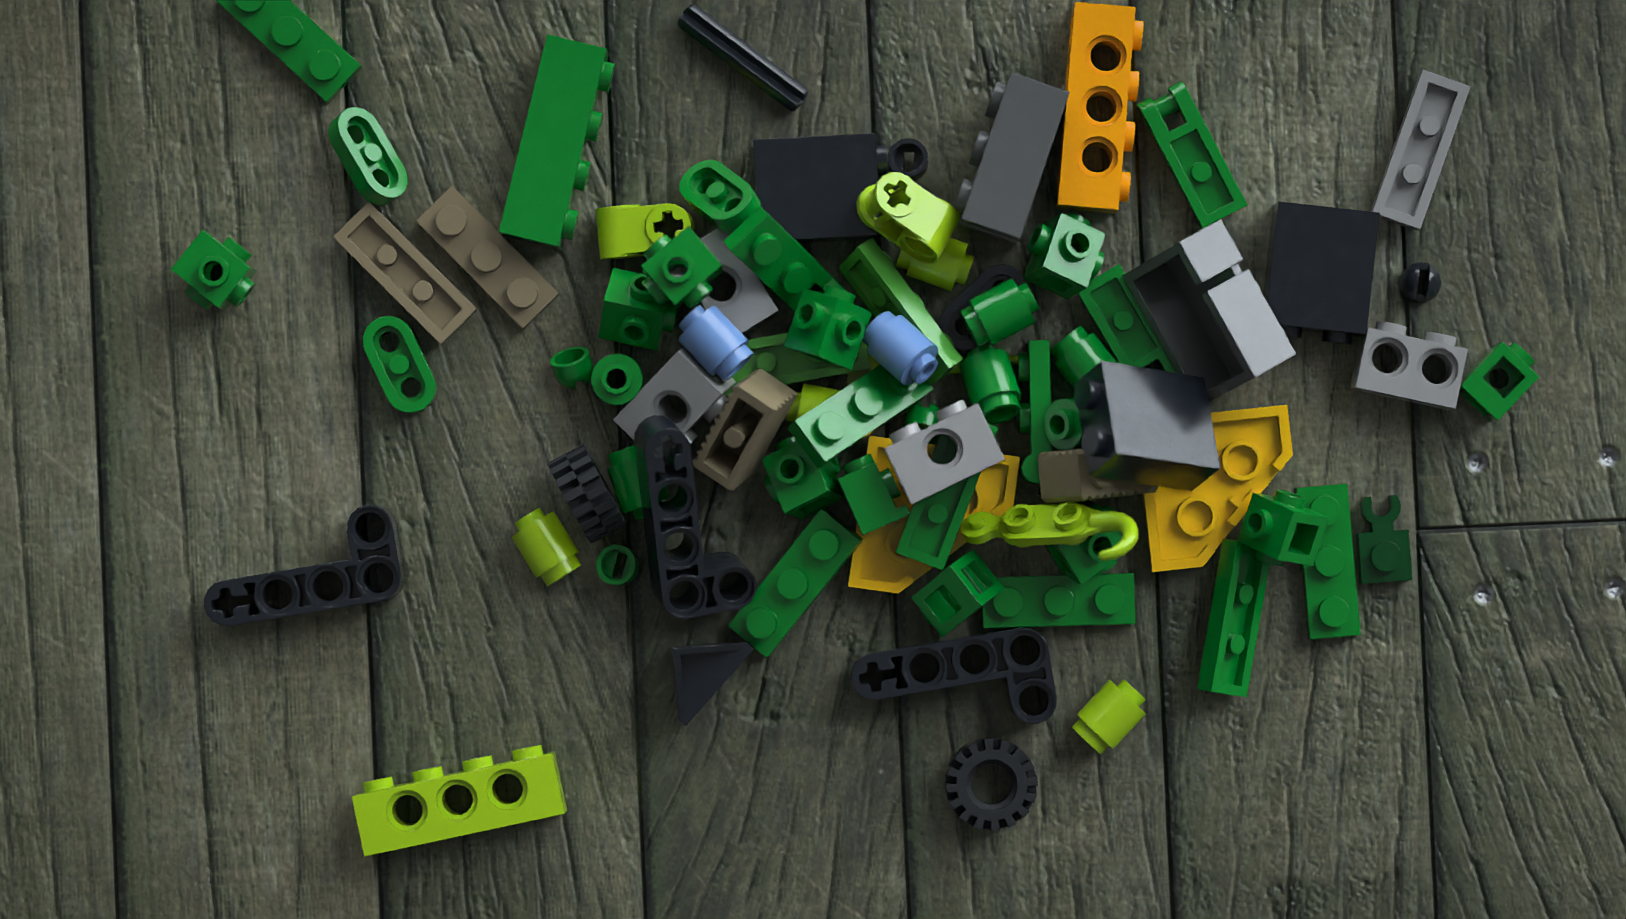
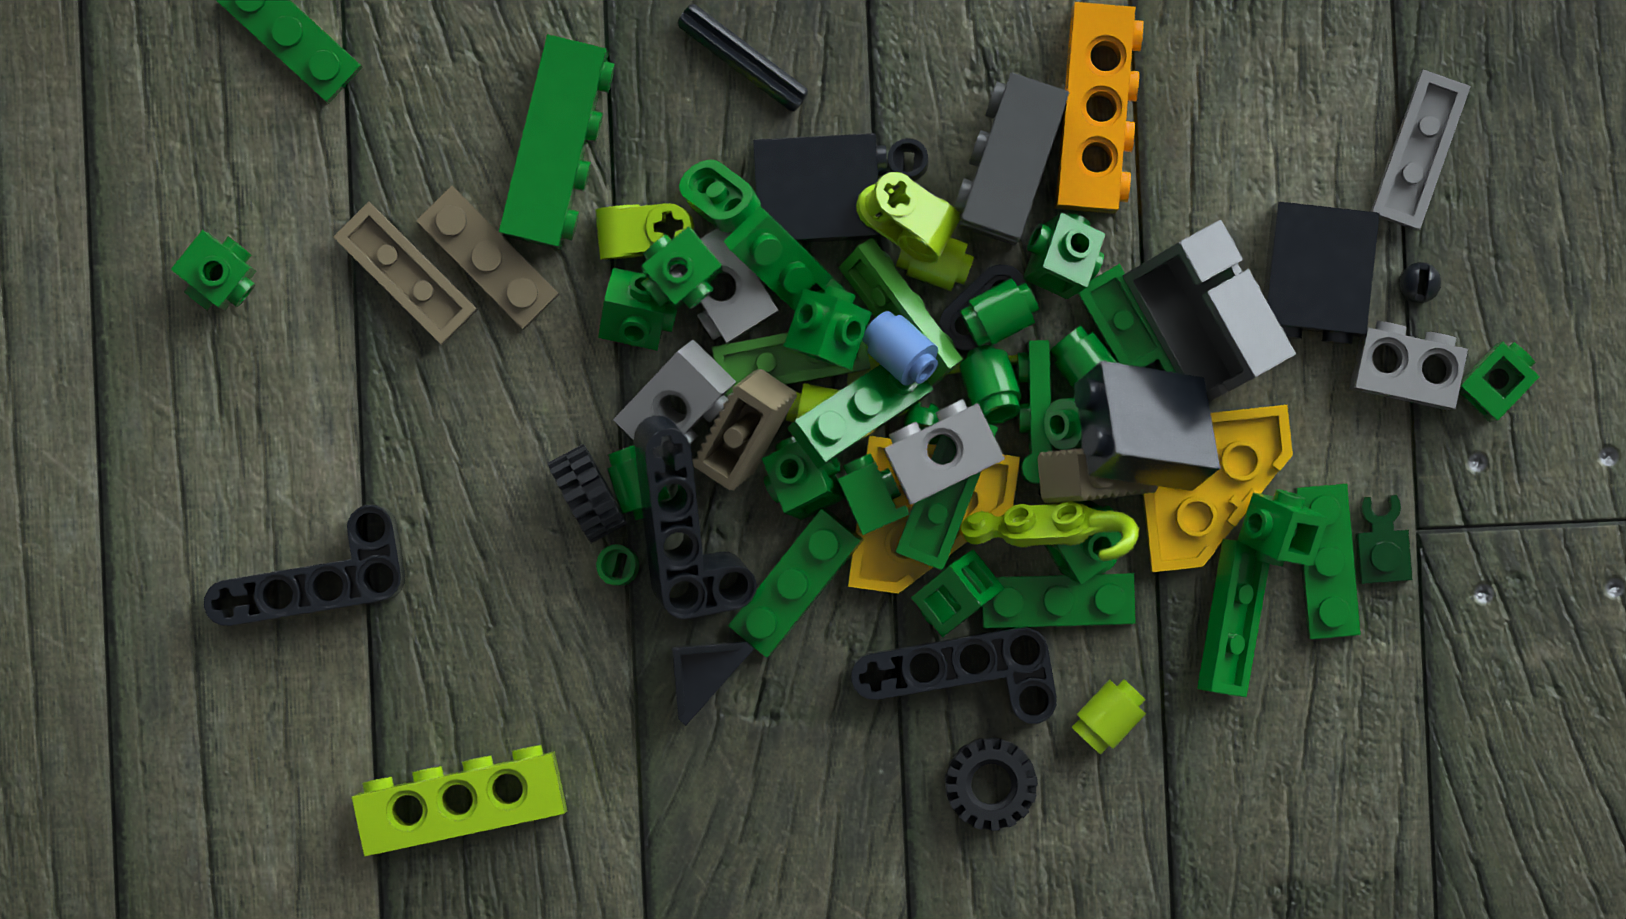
(367, 156): green plate -> none
(399, 365): green plate -> none
(546, 546): lime brick -> none
(572, 366): green hinge -> none
(628, 392): green brick -> none
(714, 342): medium blue brick -> none
(1192, 156): green plate -> none

